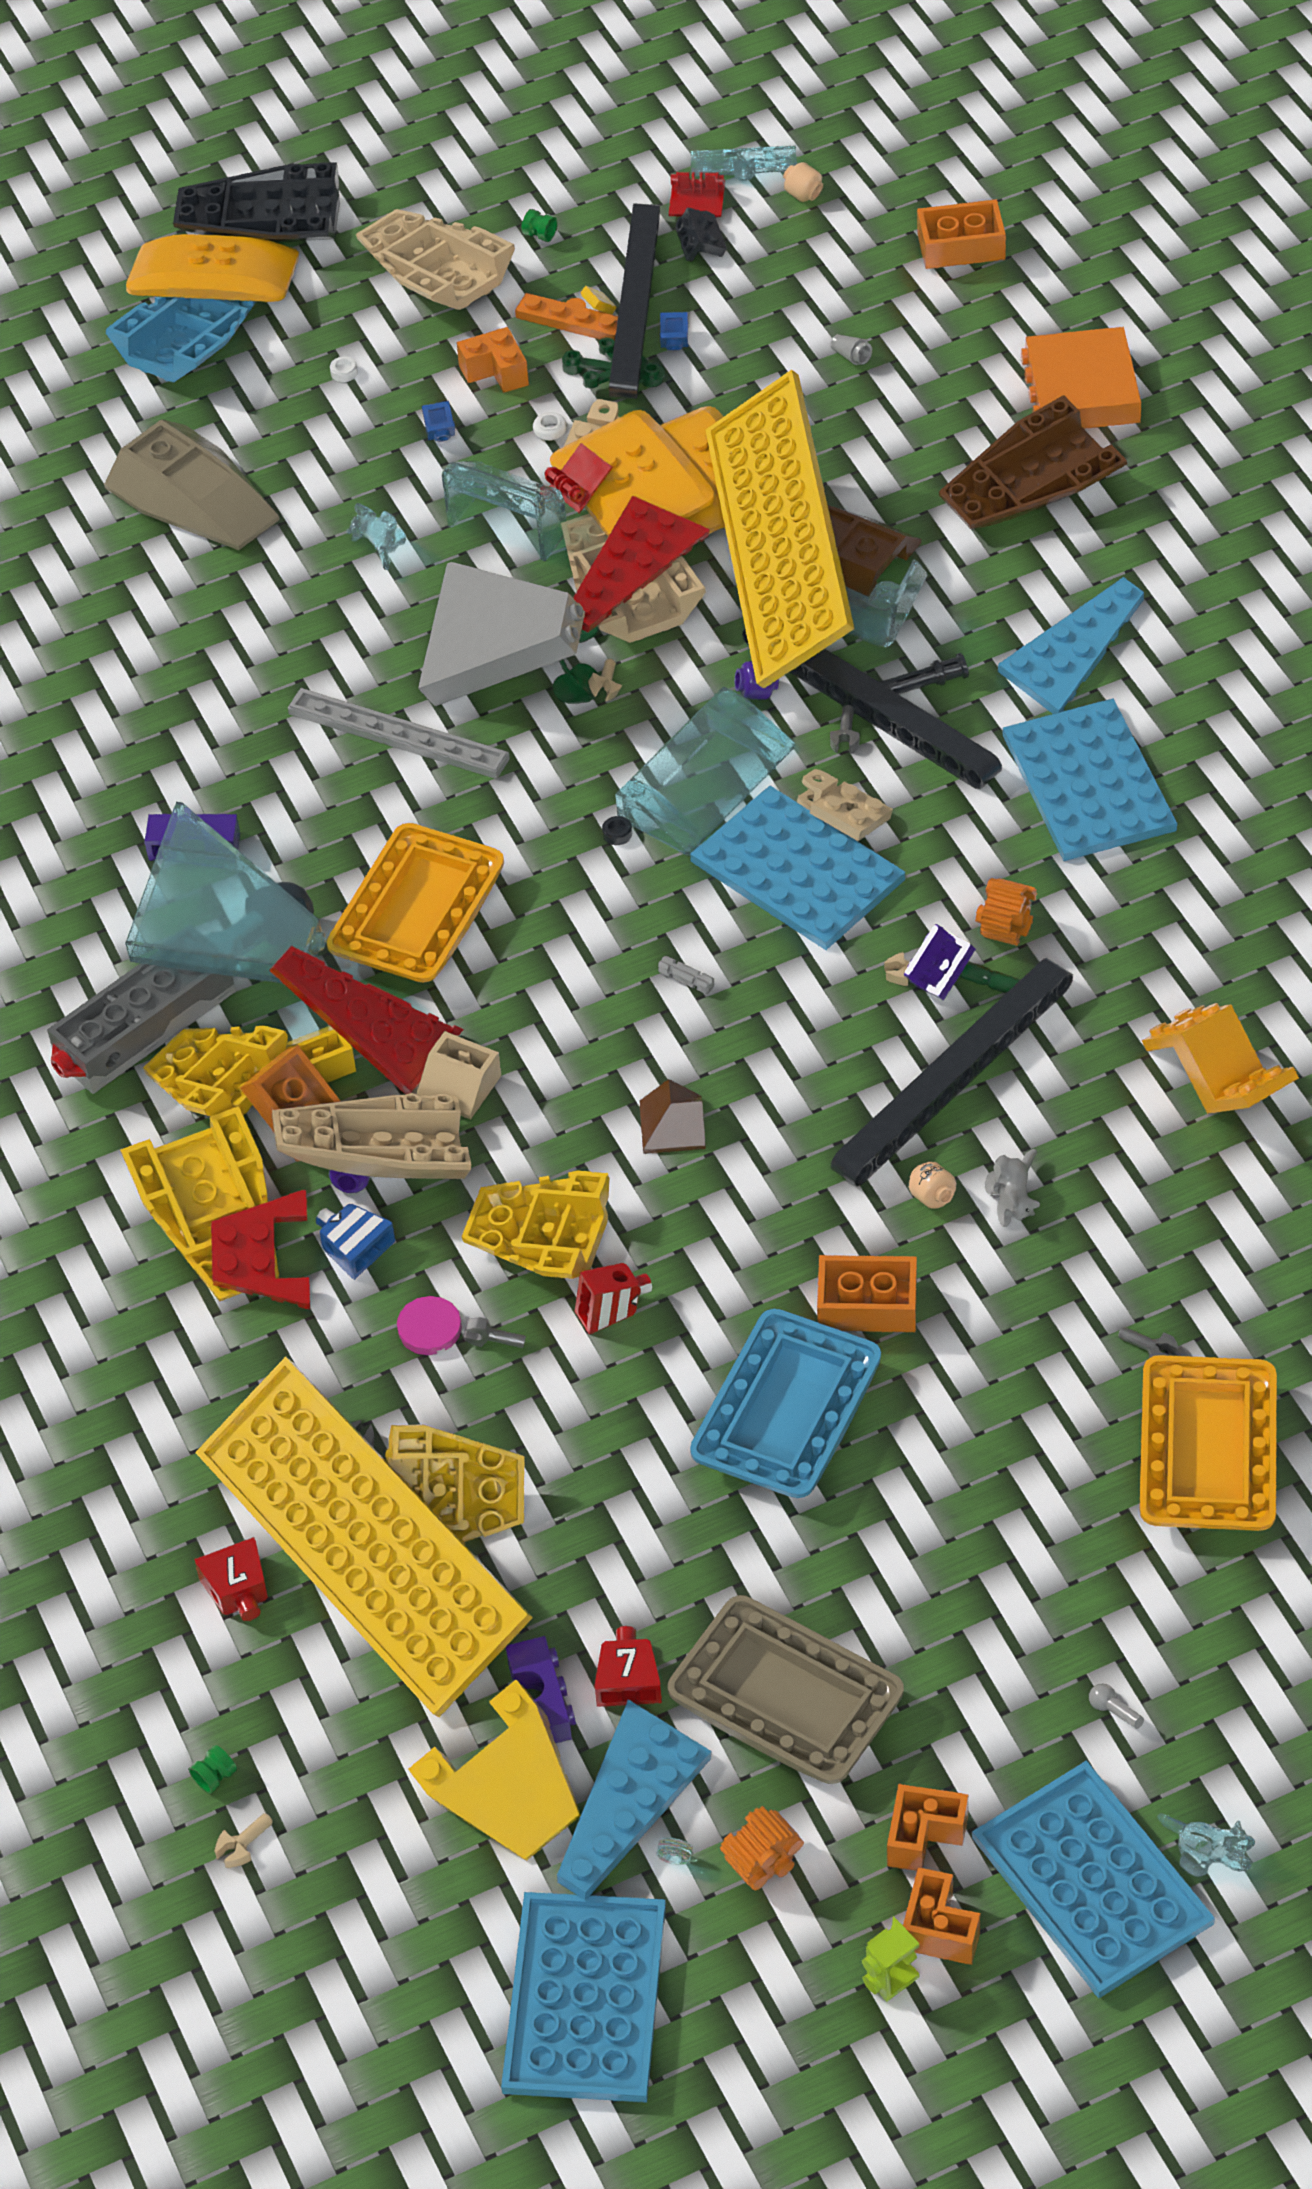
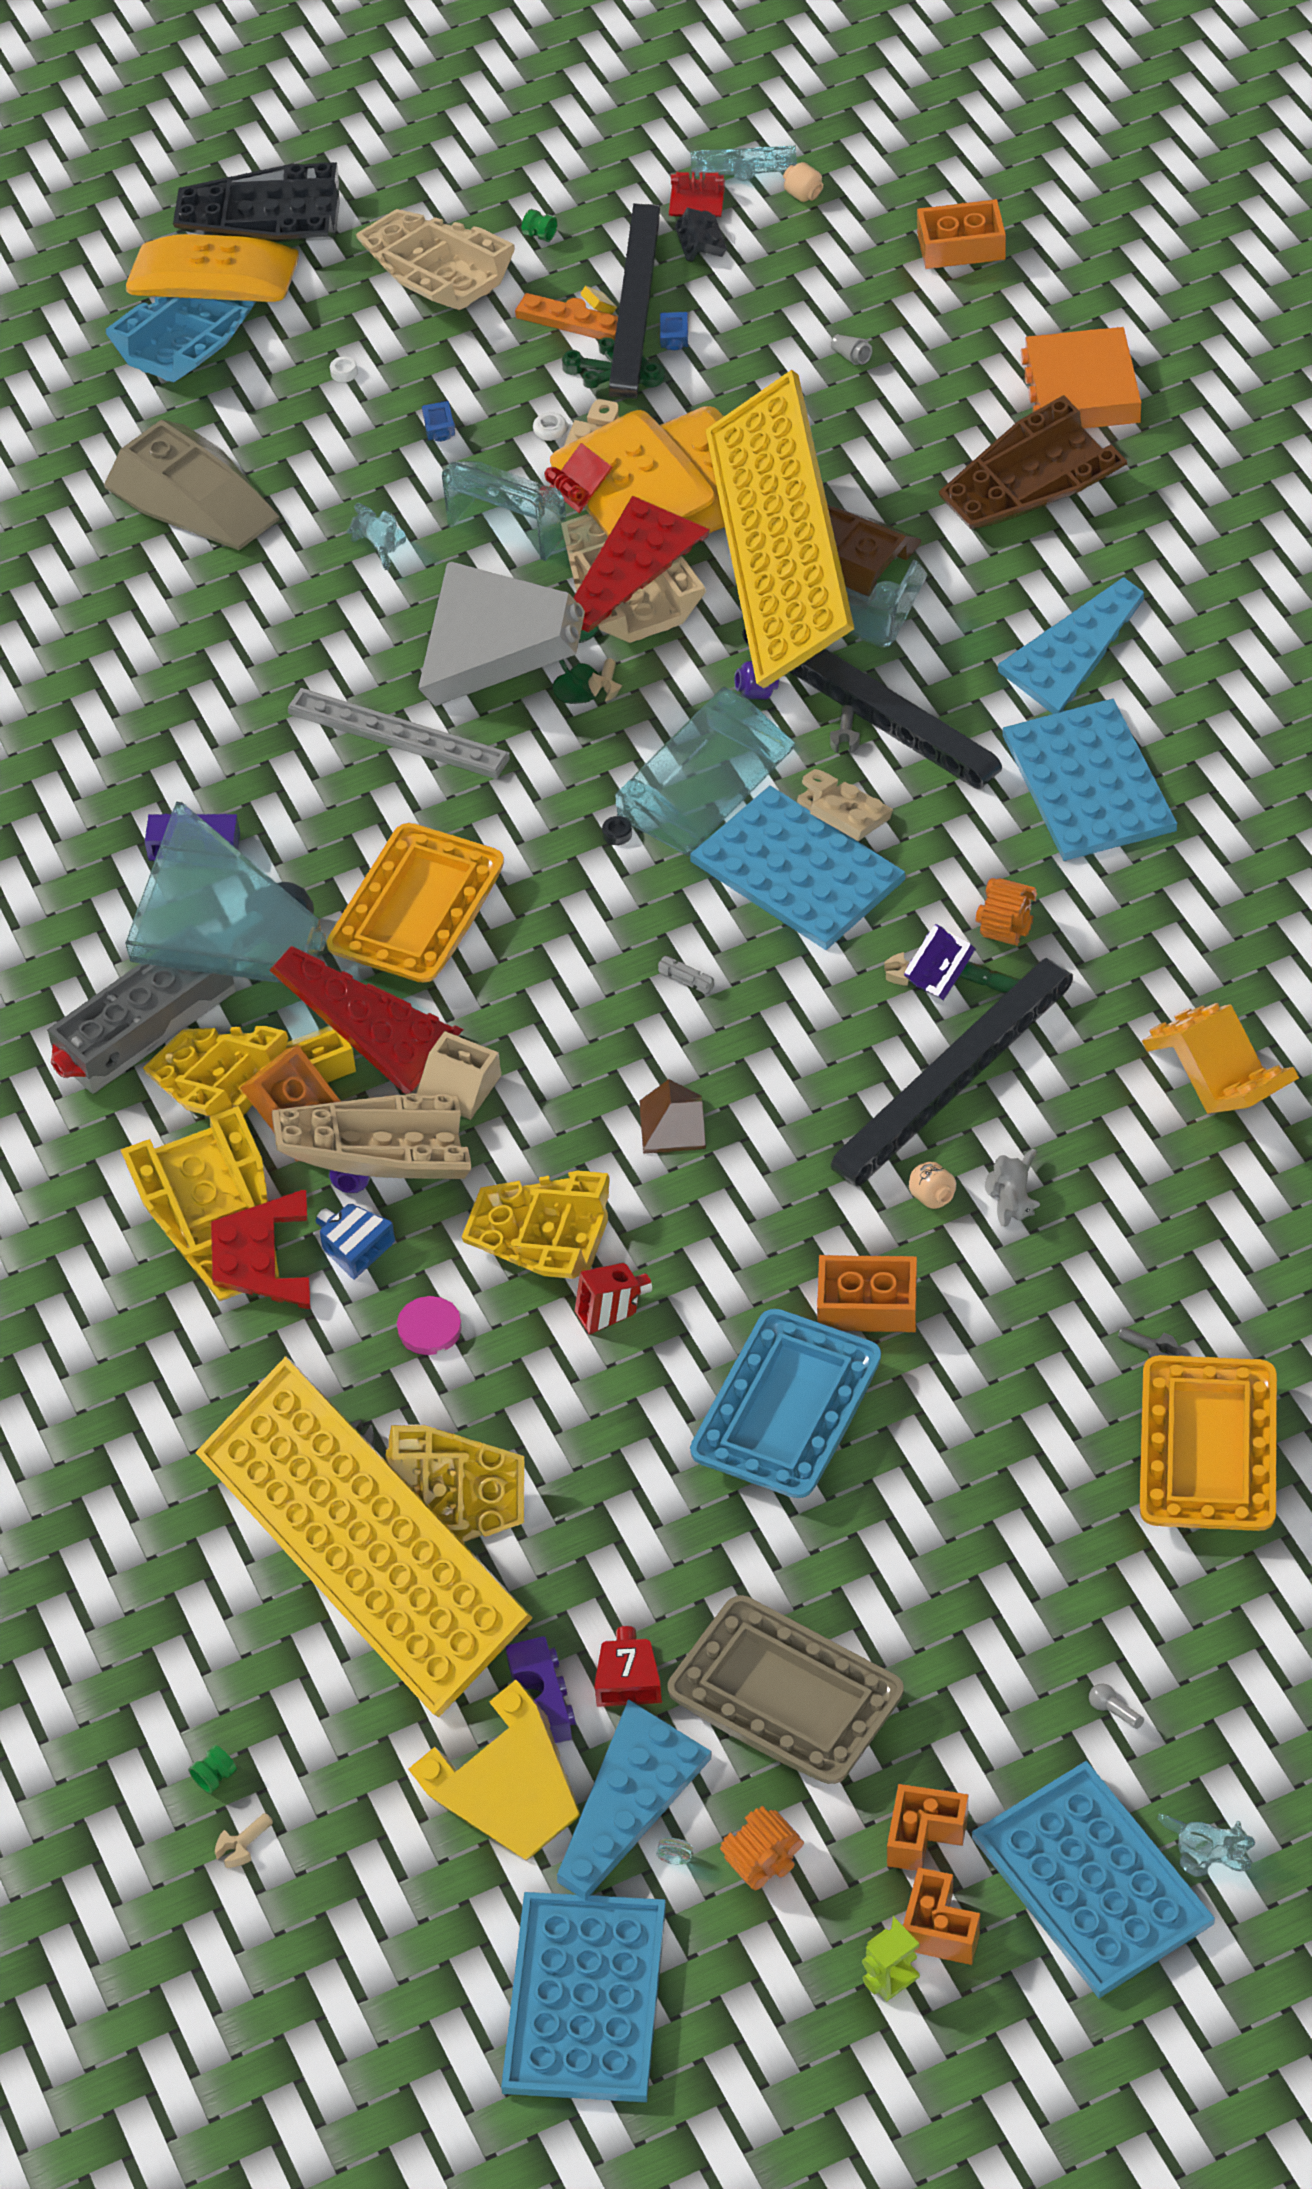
(234, 1578): red torso -> none
(480, 1331): flat silver bar -> none
(495, 356): orange brick -> none
(936, 673): black pin -> none

